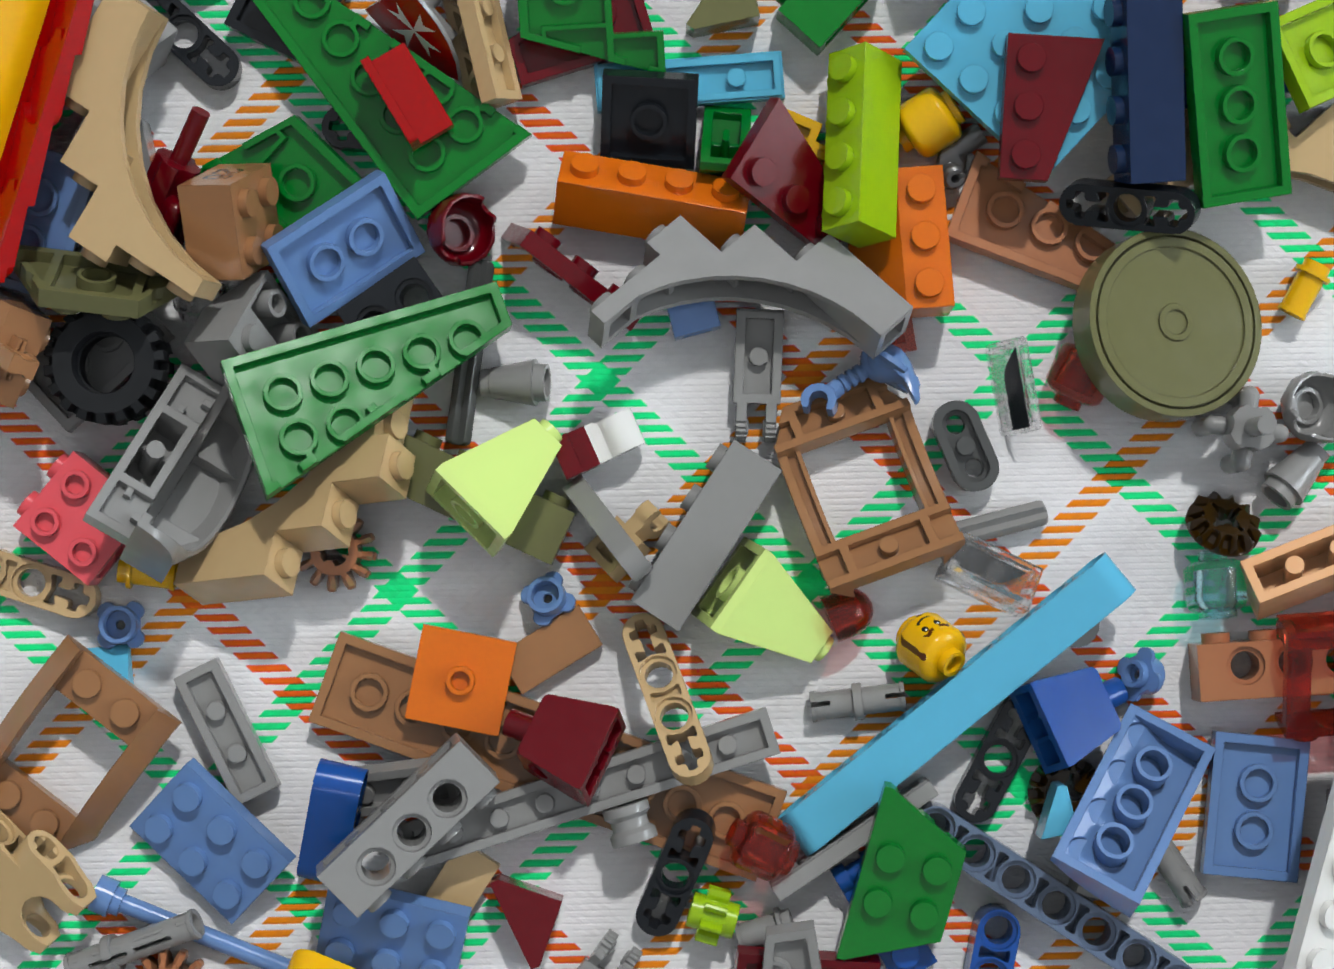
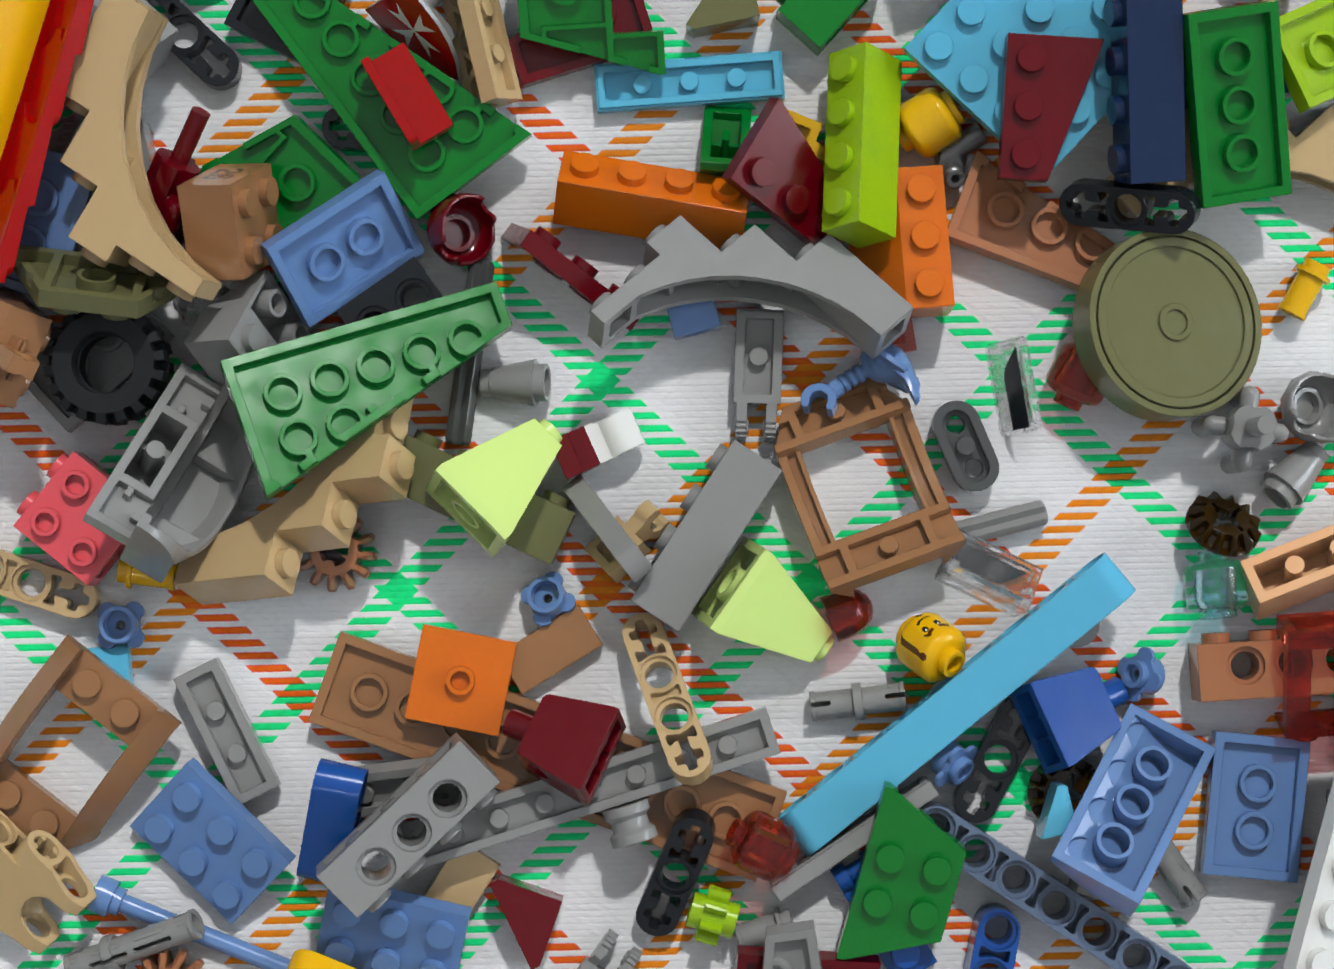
(649, 117): black plate -> none
(953, 764): none -> medium blue plate

